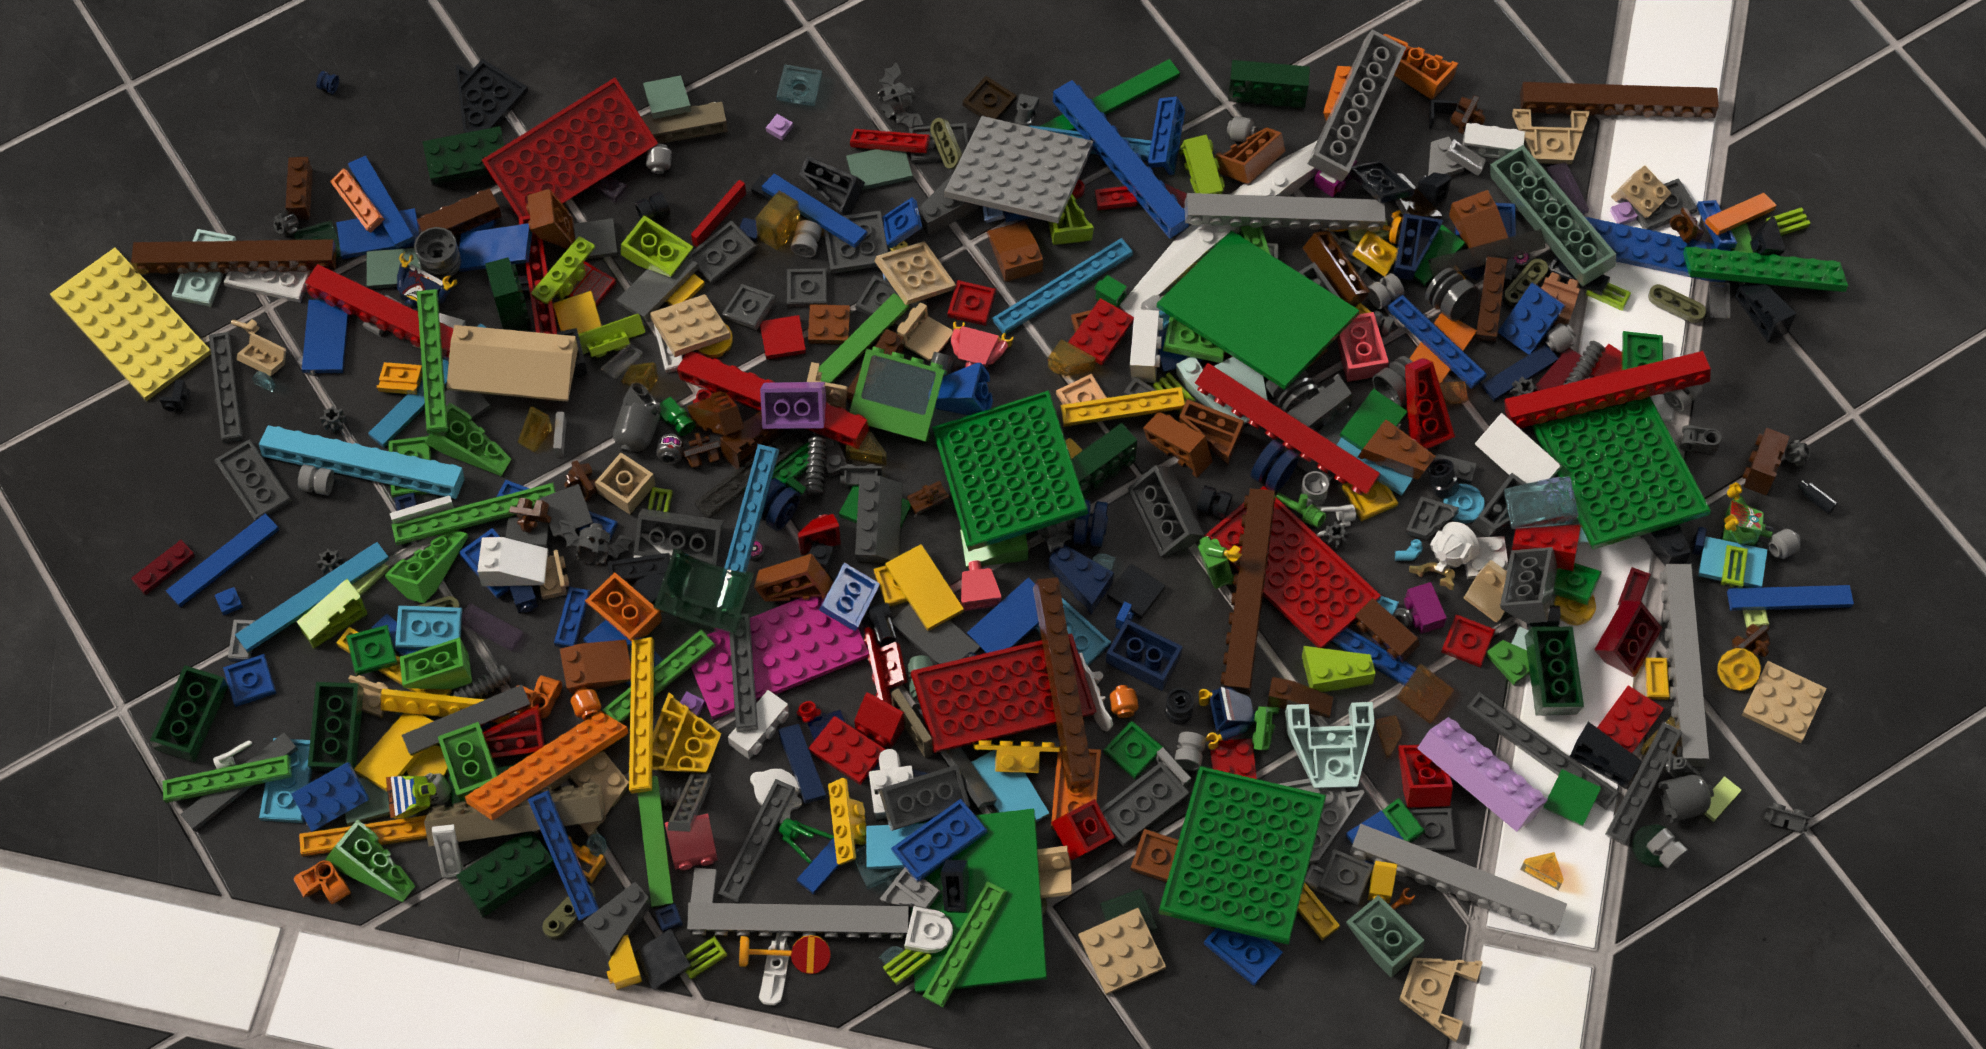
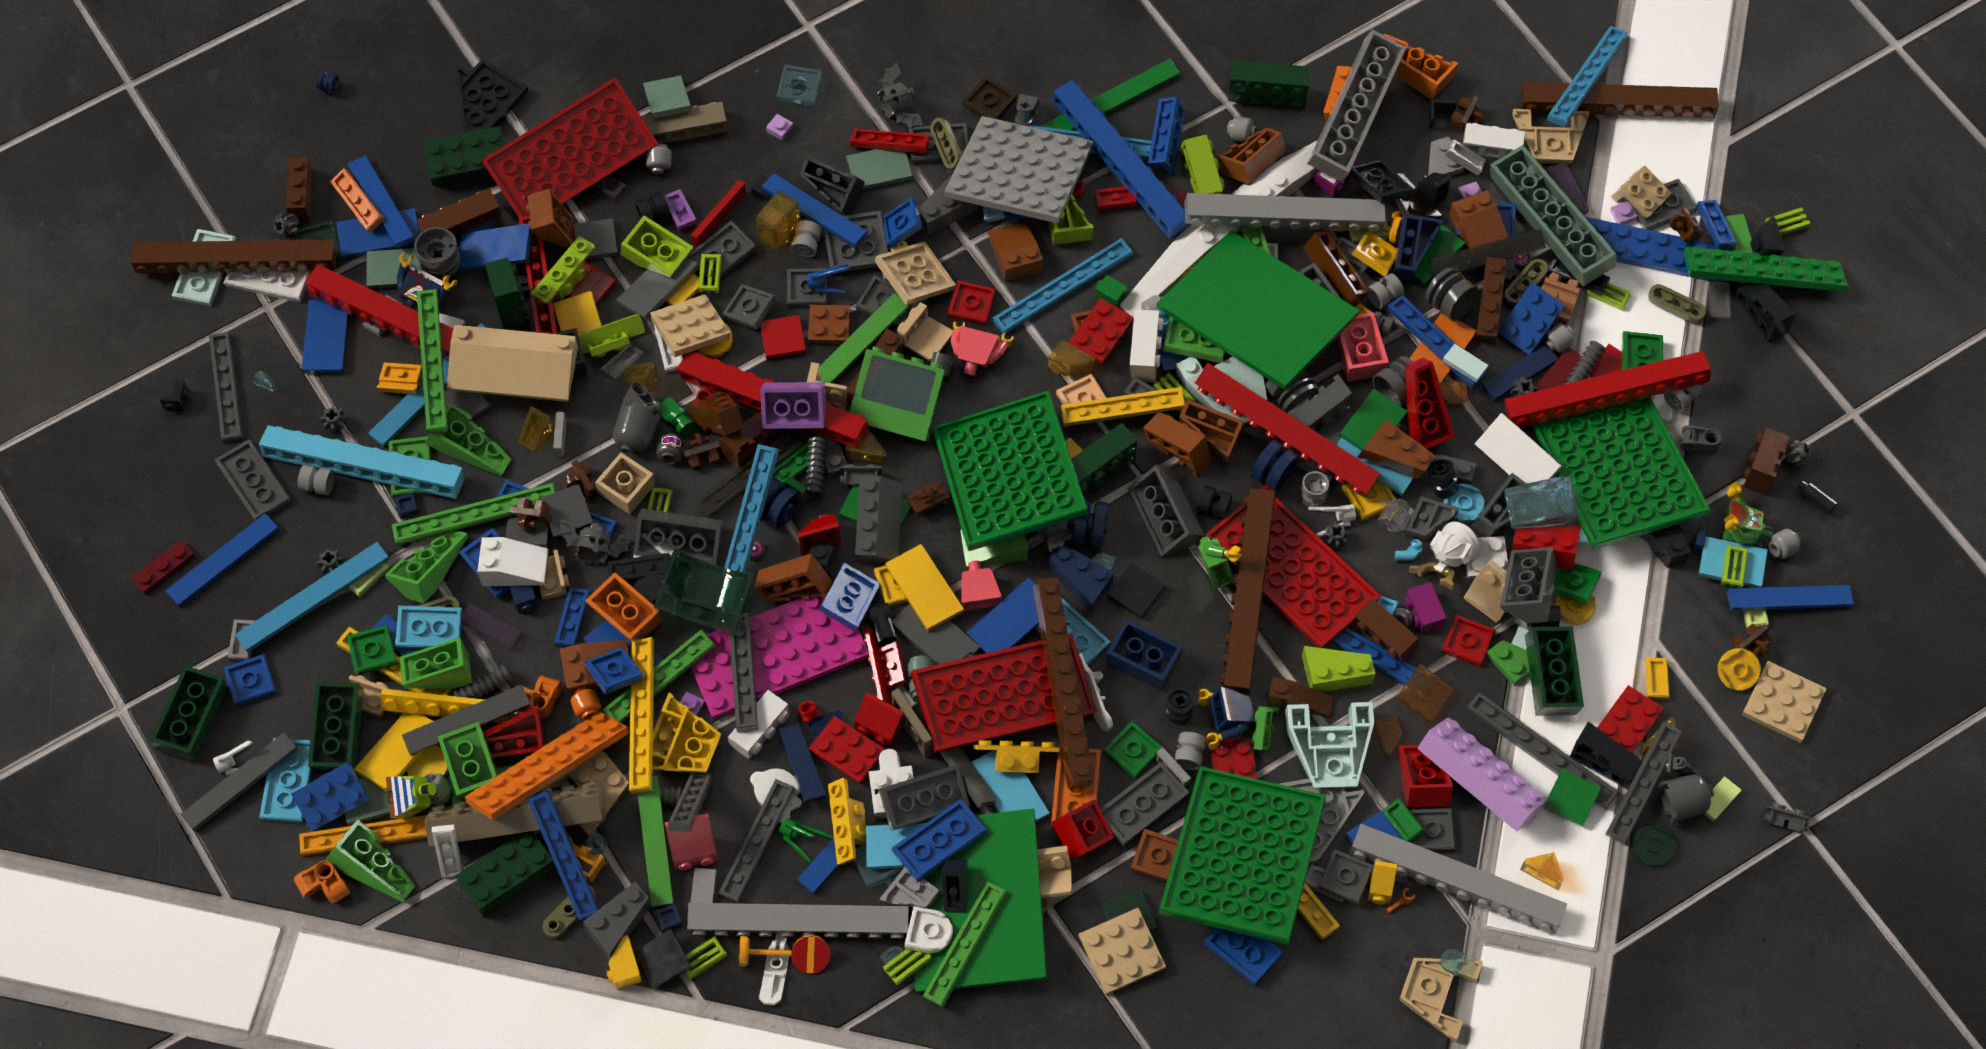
(130, 324): light yellow plate -> none
(227, 778): bright green tile -> none
(228, 601): blue plate -> none
(250, 327): tan hand -> none
(262, 355): tan bracket -> none
(332, 614): lime wedge -> none
(423, 509): white tile -> none
(613, 670): none -> blue tile
(680, 210): none -> medium lavender plate
(709, 287): none -> lime tile
(749, 227): dark blue tile -> none
(816, 279): none -> blue plant
(965, 391): blue slope -> none
(1124, 613): blue plate -> none
(1124, 701): orange head -> none
(1311, 515): bright green piece -> none
(1386, 936): sand green slope -> none
(1396, 515): none -> clear brick
(1452, 961): none -> clear light blue tile
(1465, 363): none -> light aqua tile
(1468, 190): none -> lavender plate
(1587, 76): none -> dark azure tile
(1628, 637): dark red slope -> none
(1635, 585): dark red tile -> none
(1668, 850): light grey wheel -> none
(1684, 663): light grey brick -> none
(1740, 214): orange tile -> none

